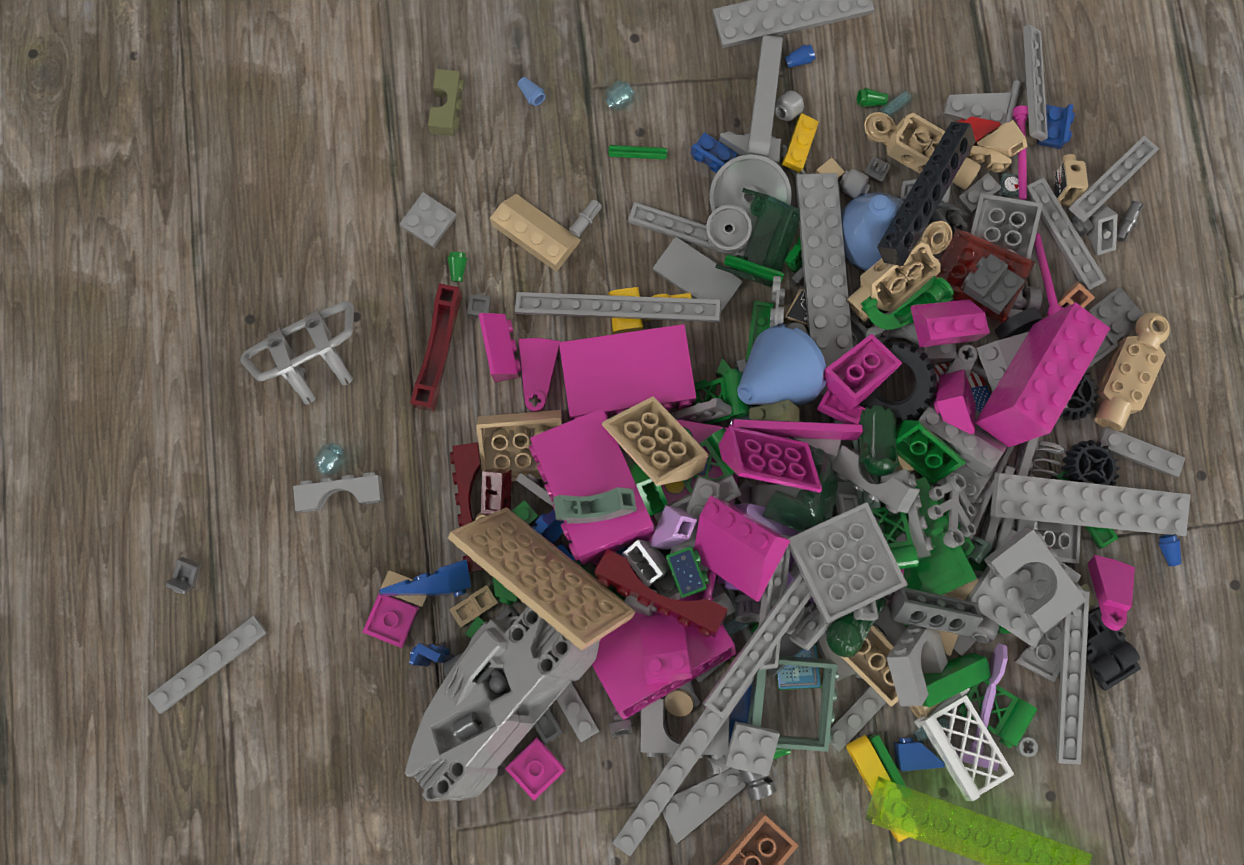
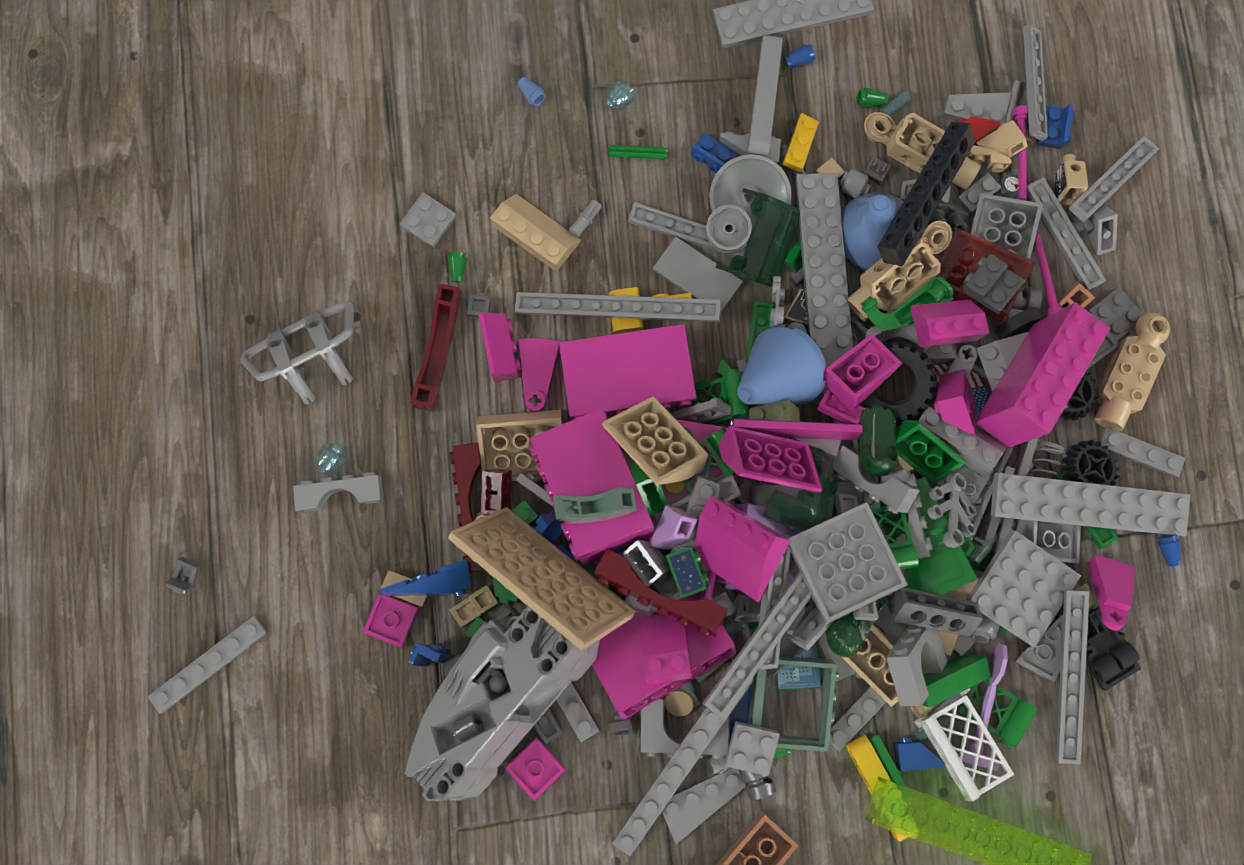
(444, 119): olive arch -> none
(751, 267): green axle -> none
(789, 105): light grey head -> none
(1033, 747): light grey bush -> none
(1062, 594): light grey arch -> none
(1129, 221): flat silver pin -> none

